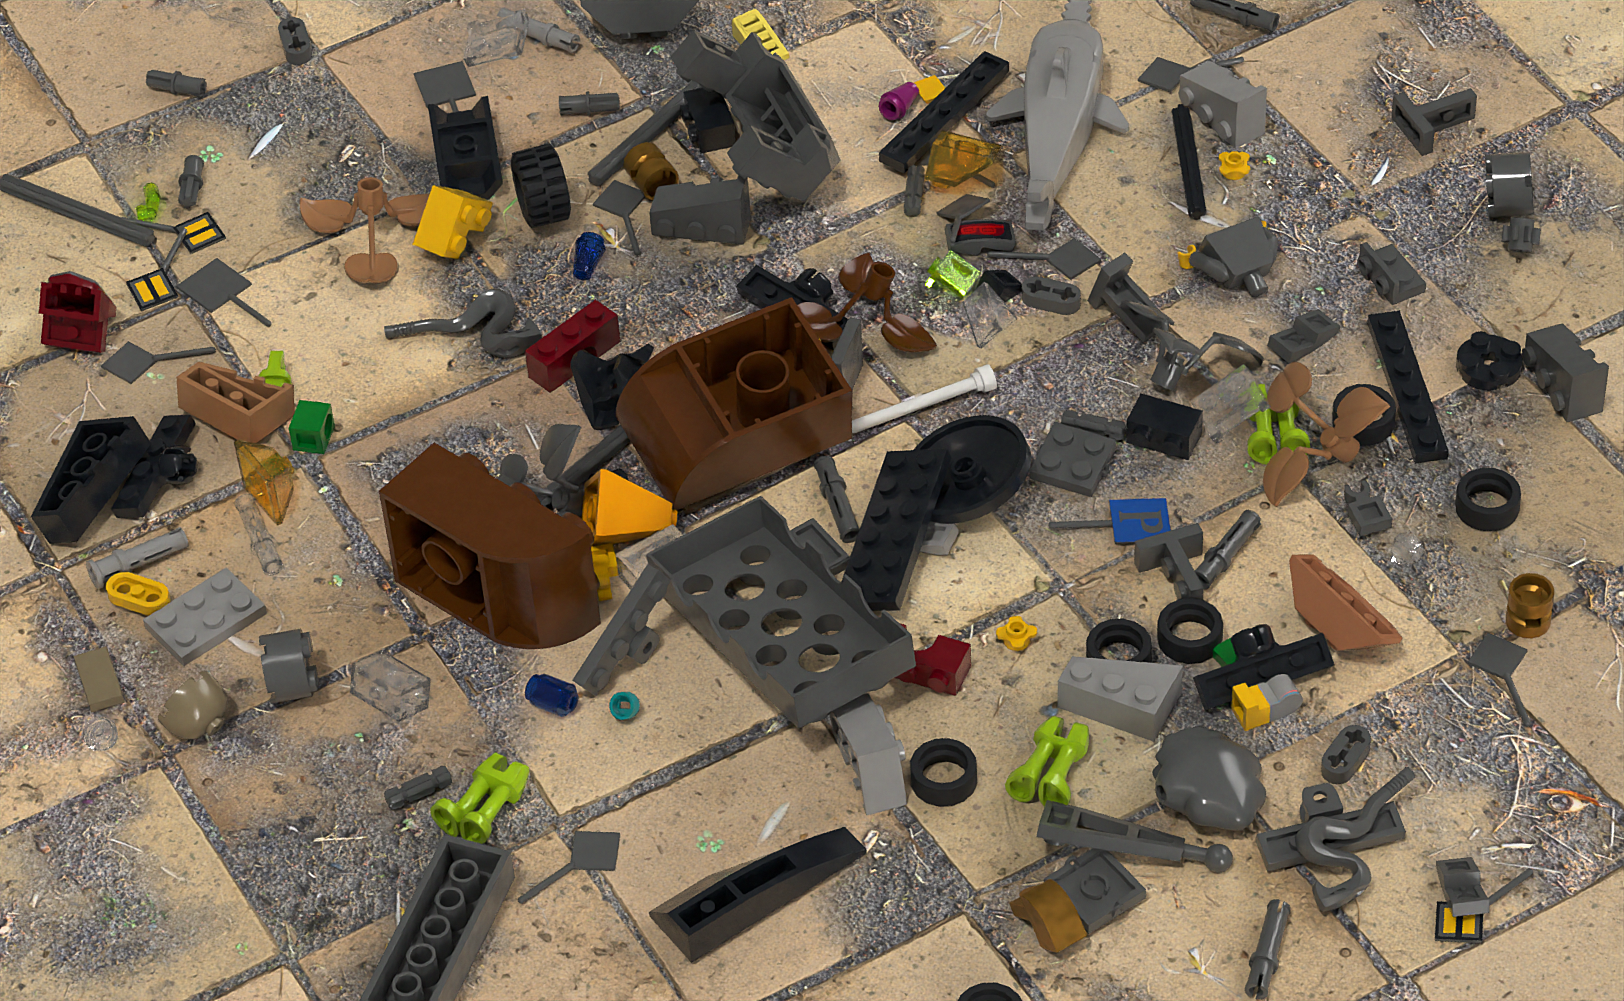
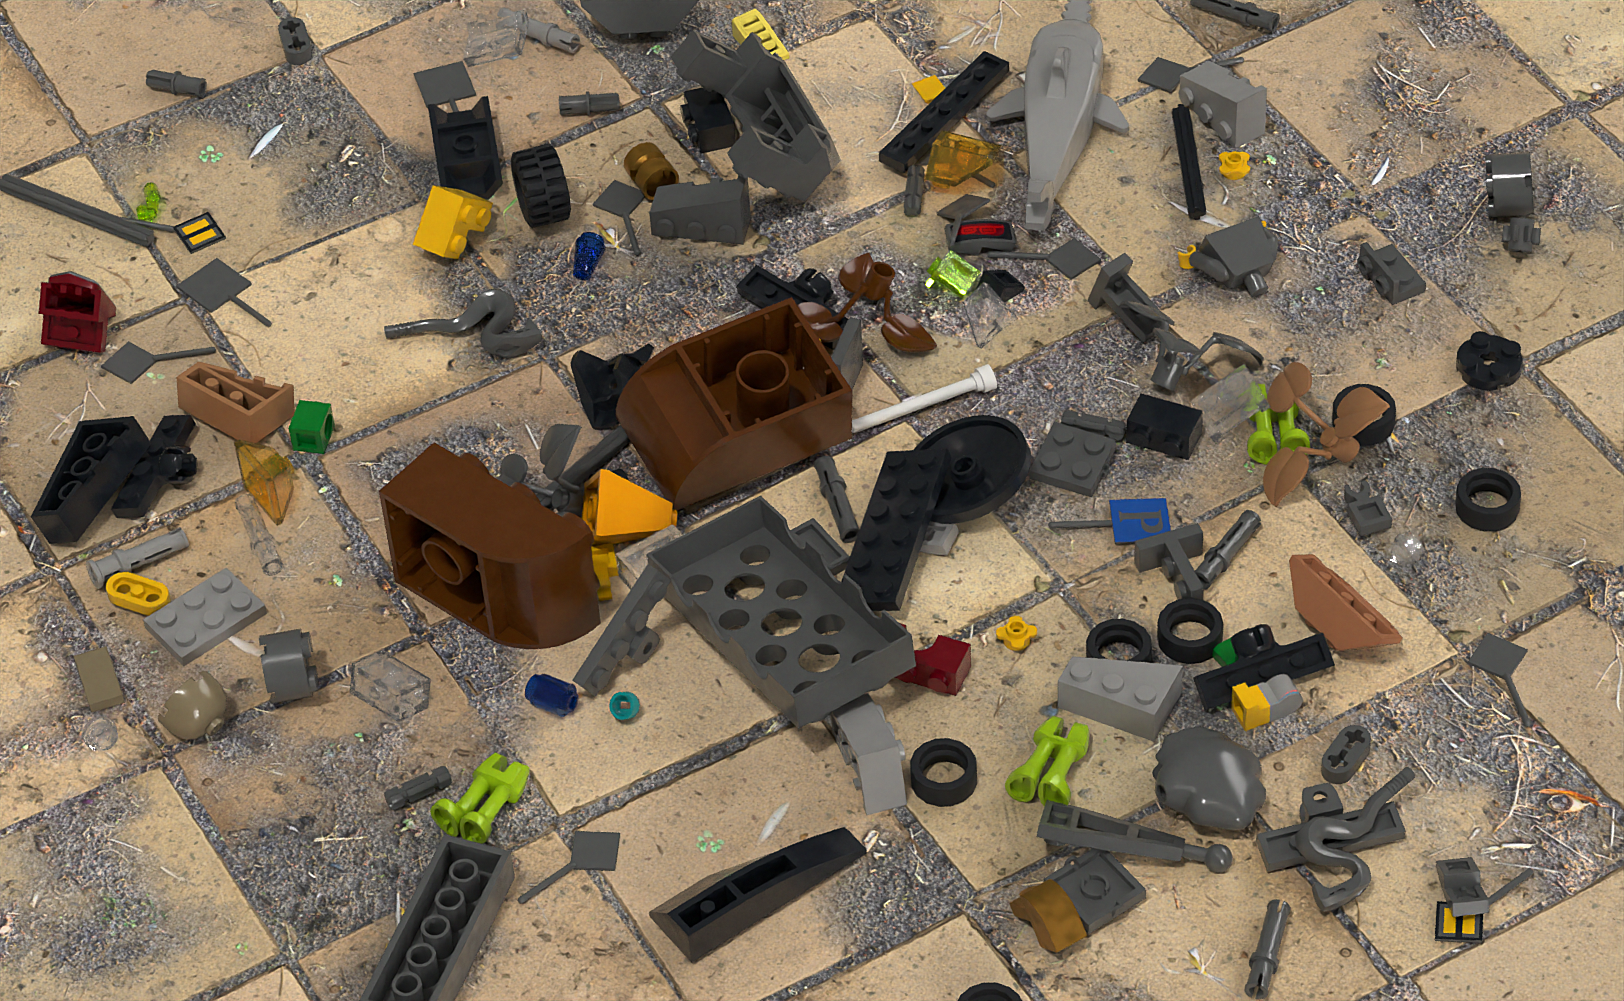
(155, 286): piece -> none
(190, 181): dark grey axle -> none
(276, 371): lime piece -> none
(331, 214): medium nougat plant -> none
(591, 329): dark red arch -> none
(643, 134): dark grey axle -> none
(898, 100): magenta cone -> none
(1051, 295): dark grey beam -> none
(1306, 336): dark grey slope -> none
(1407, 387): black plate -> none
(1422, 121): dark grey bracket -> none
(1529, 605): pearl gold wheel -> none
(1566, 371): dark grey wedge -> none

